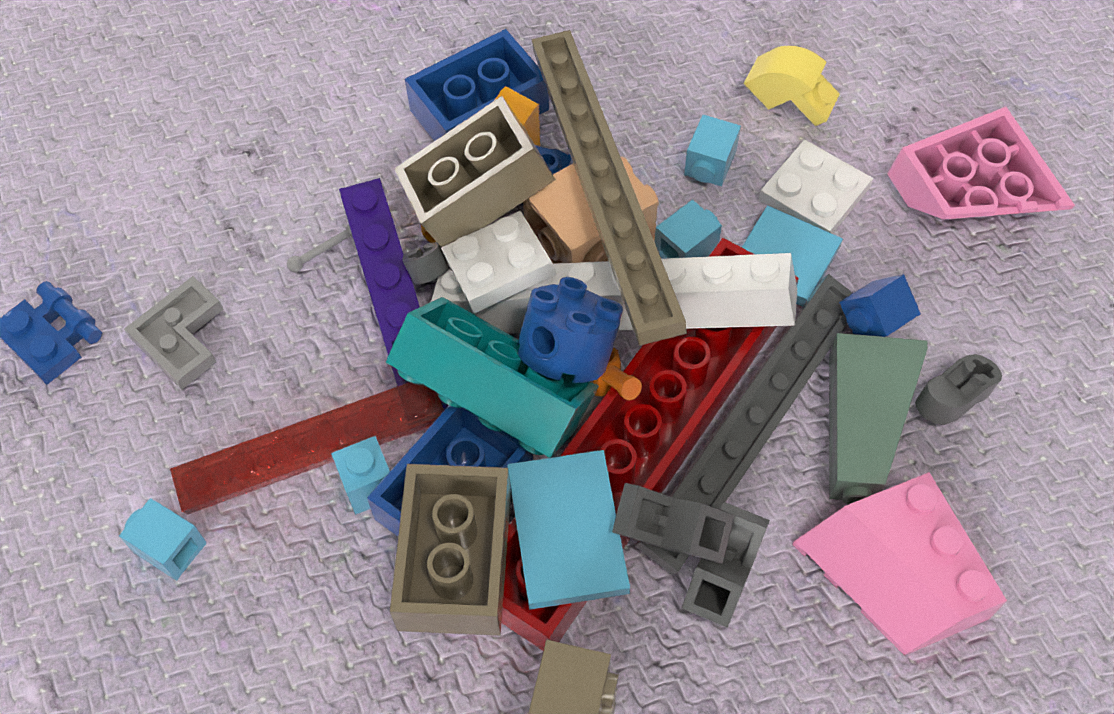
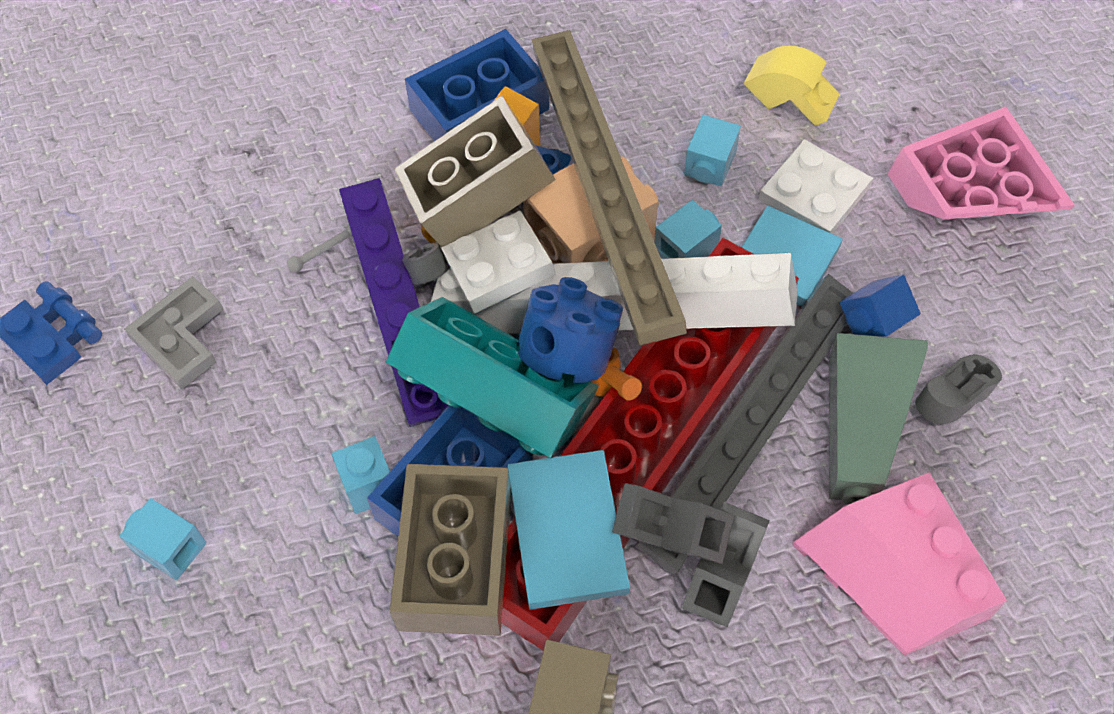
(303, 445): clear red plate -> none

